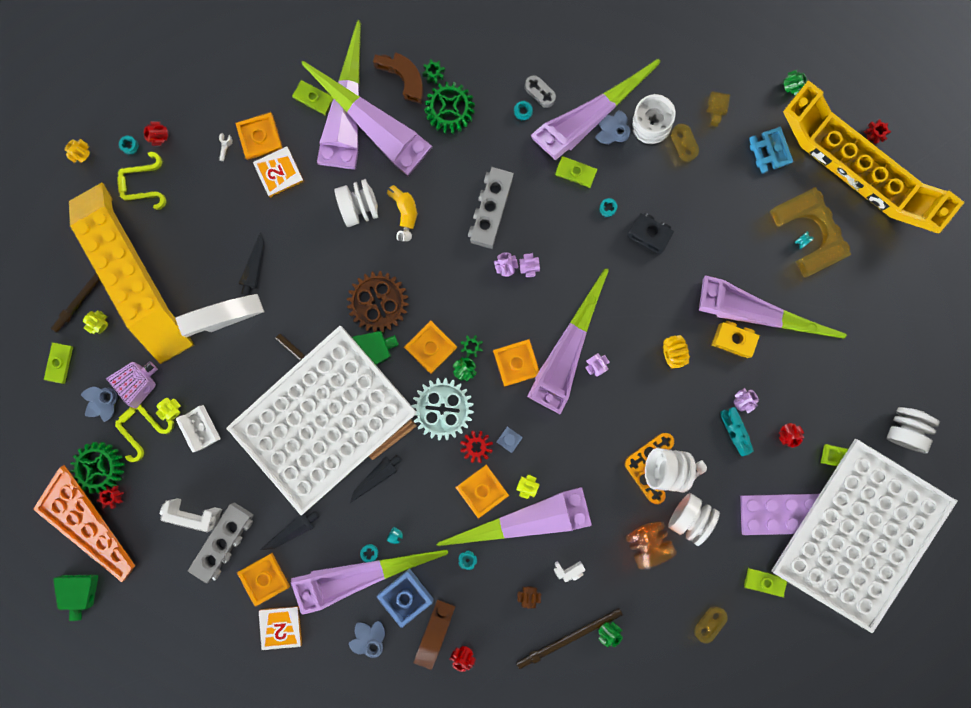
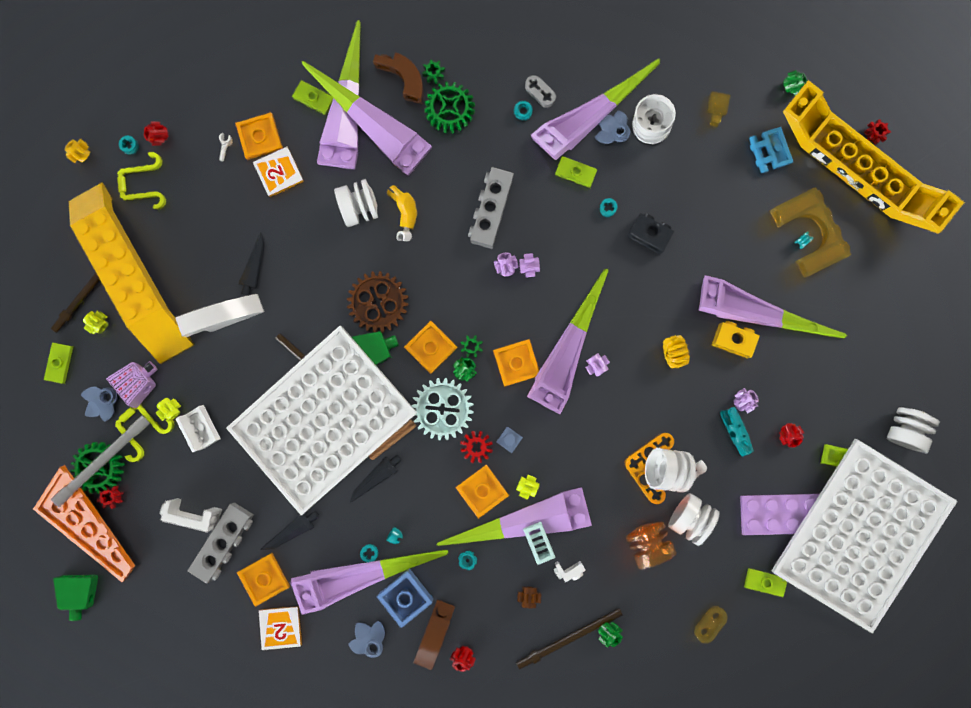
(67, 491): none -> light grey piece
(543, 557): none -> light aqua slope
(686, 142): clear yellow plate -> none

